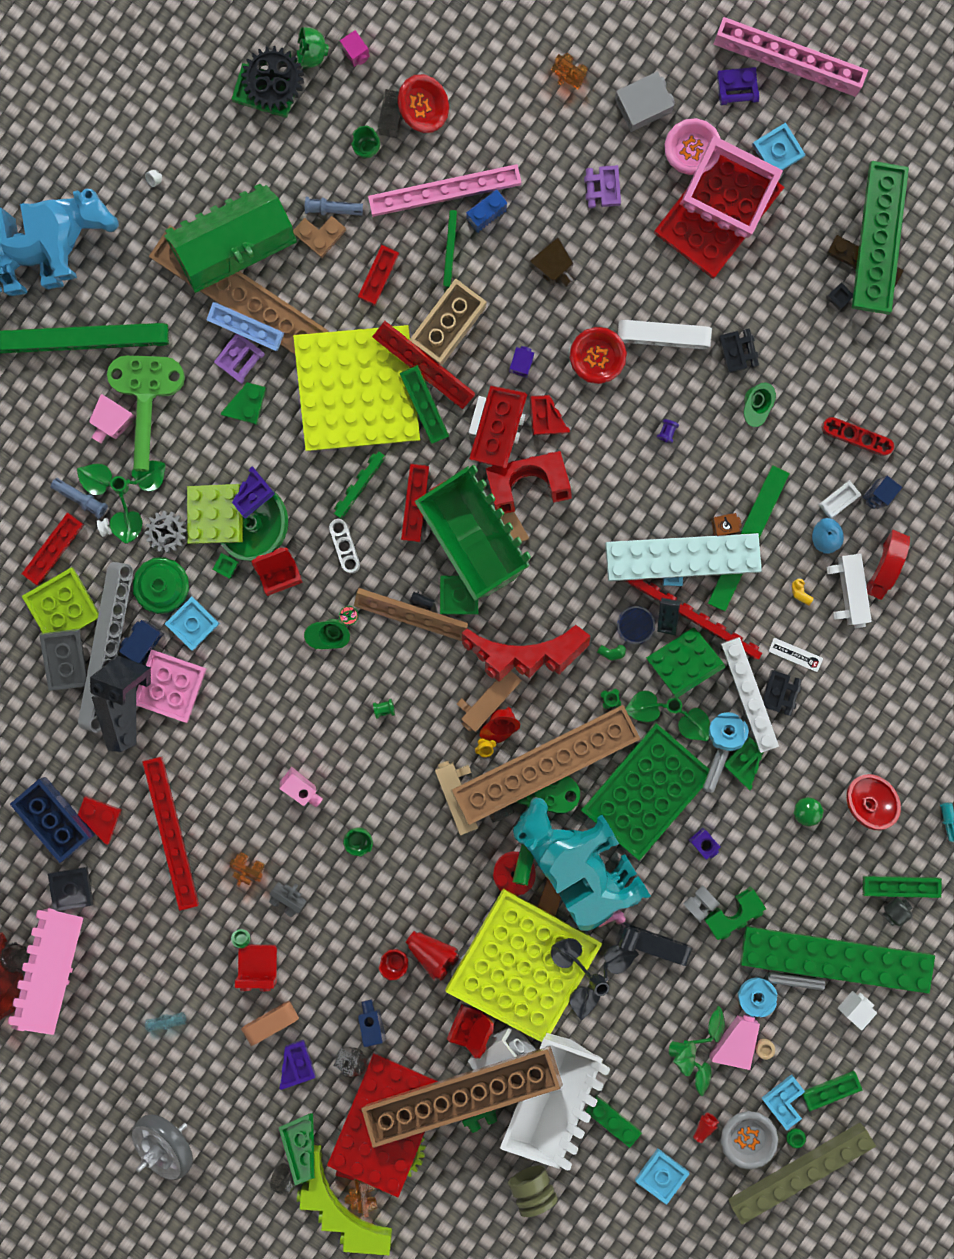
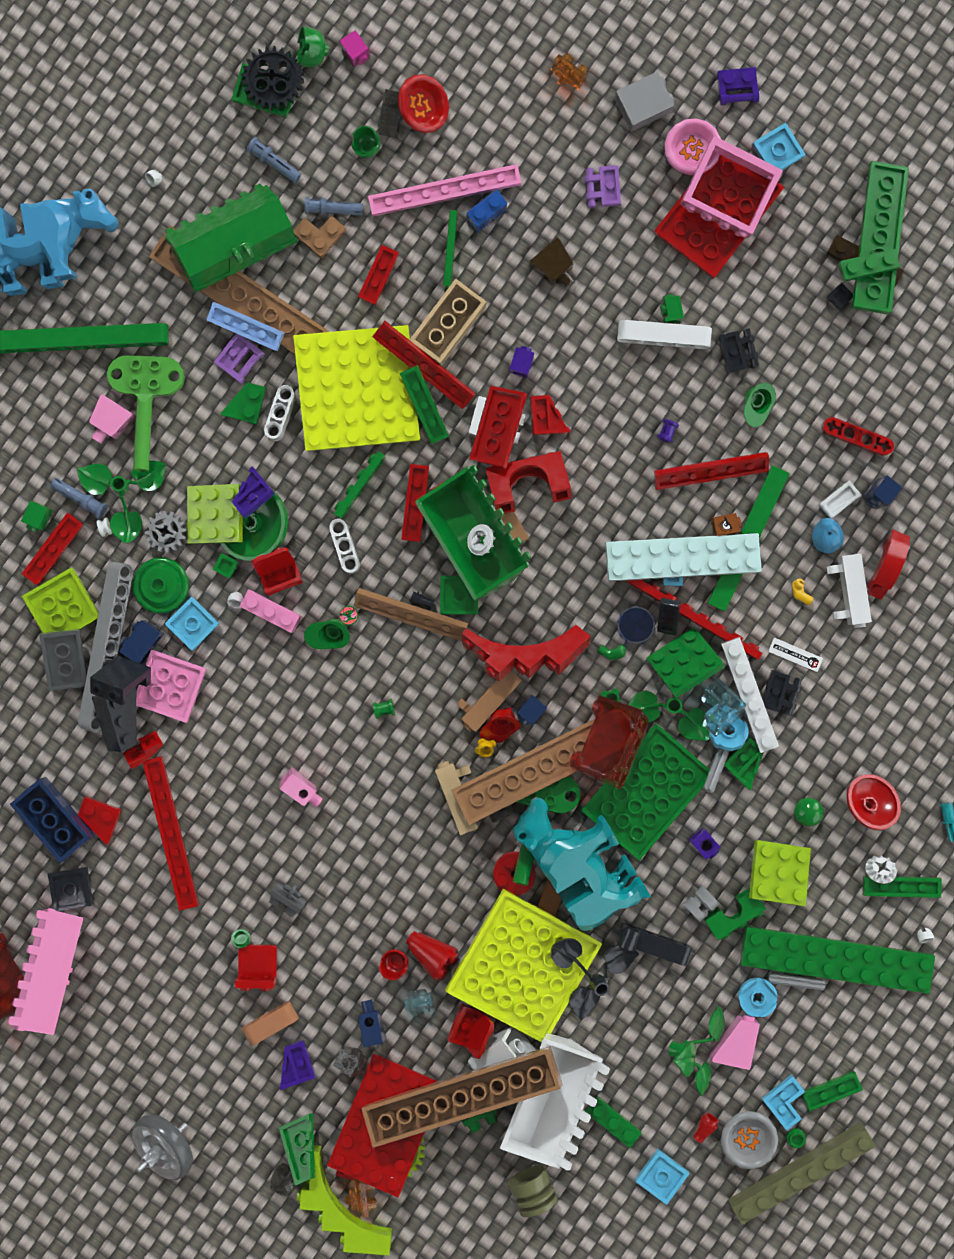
(13, 957): clear smoke hair -> none
(36, 516): none -> green brick
(148, 747): none -> red slope
(165, 1022): clear light blue pin -> none
(235, 599): none -> white hinge
(239, 865): clear orange hips -> none
(266, 155): none -> sand blue pin
(270, 611): none -> bright pink arch
(279, 403): none -> white beam
(358, 841): green hair -> none
(418, 1002): none -> clear light blue head
(475, 537): none -> white gear
(530, 710): none -> dark blue brick
(598, 355): red piece -> none
(611, 742): none -> clear red windscreen
(617, 916): bright pink arm -> none
(672, 309): none -> green brick
(711, 471): none -> red plate
(724, 705): none -> clear light blue brick
(765, 1049): tan tile -> none
(779, 873): none -> lime plate
(790, 57): bright pink brick -> none
(858, 1009): white brick -> none
(868, 265): none -> green plate
(886, 875): none -> white gear
(898, 912): pearl dark grey head -> none
(926, 936): none -> white hinge

